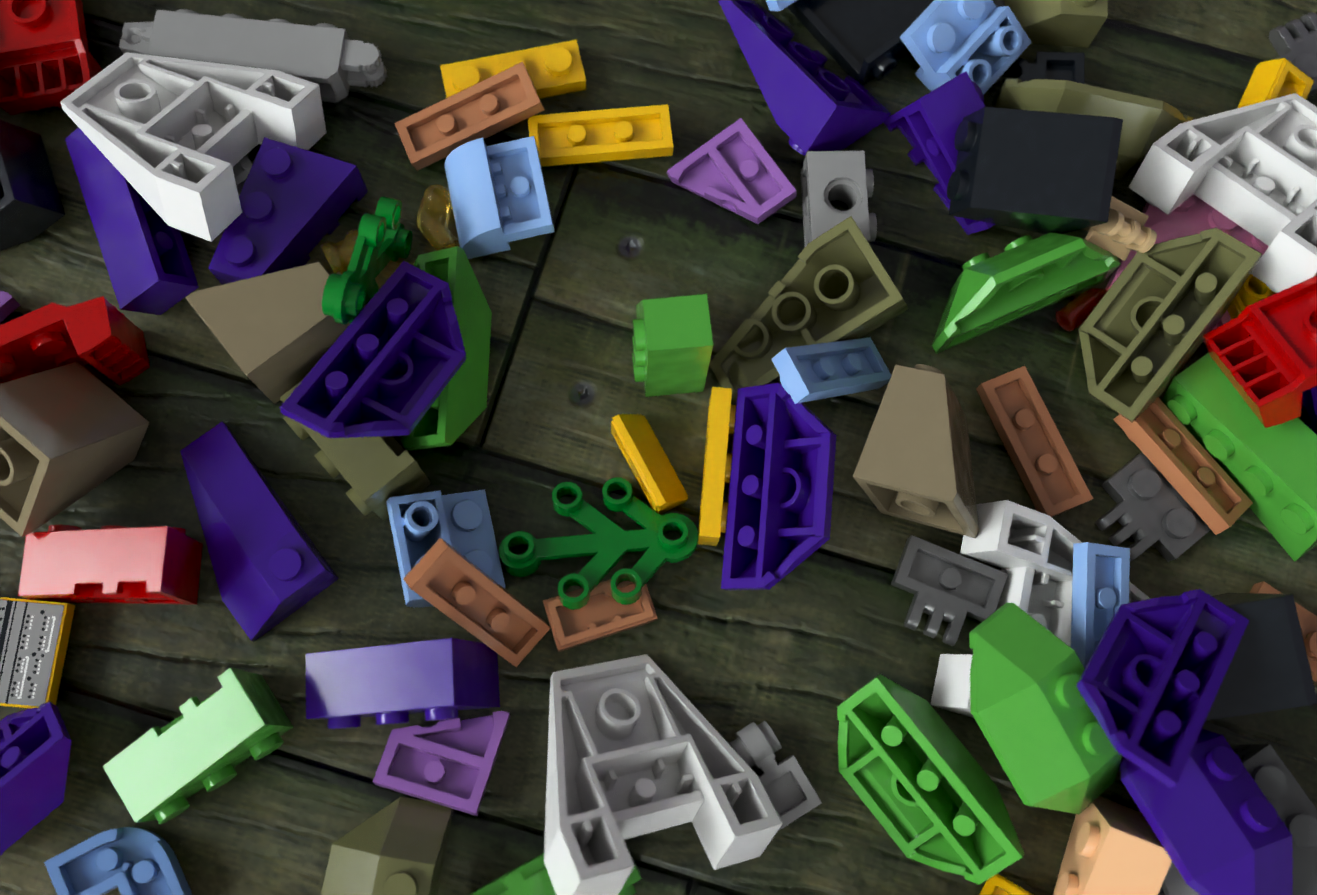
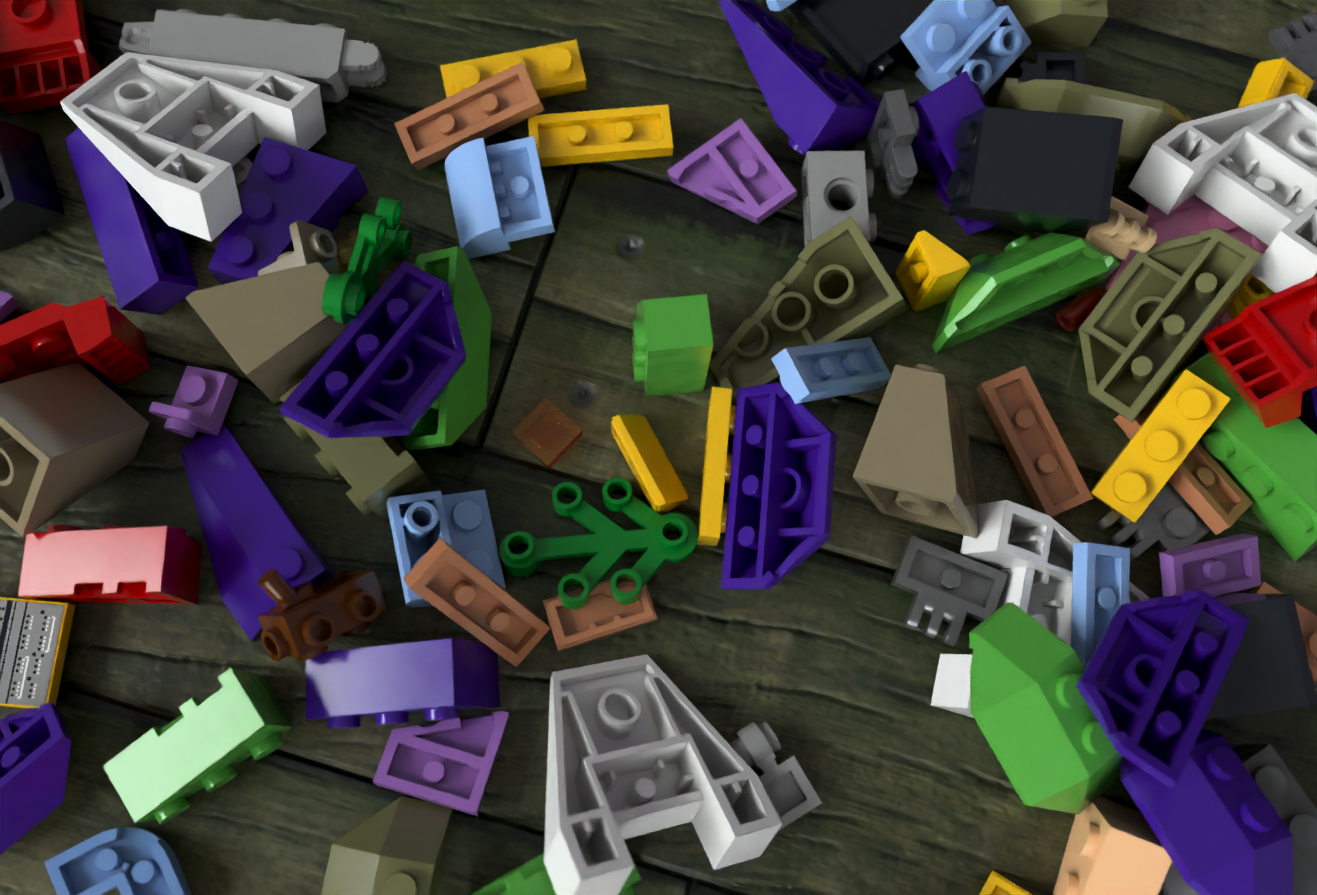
(198, 403): none -> medium lavender bracket
(310, 246): none -> dark tan bracket
(314, 616): none -> reddish brown brick
(435, 216): clear yellow arm -> none
(547, 433): none -> clear orange plate
(891, 142): none -> flat silver hinge
(923, 783): bright green wedge -> none
(930, 271): none -> yellow slope
(1159, 445): none -> yellow plate
(1212, 566): none -> medium lavender plate

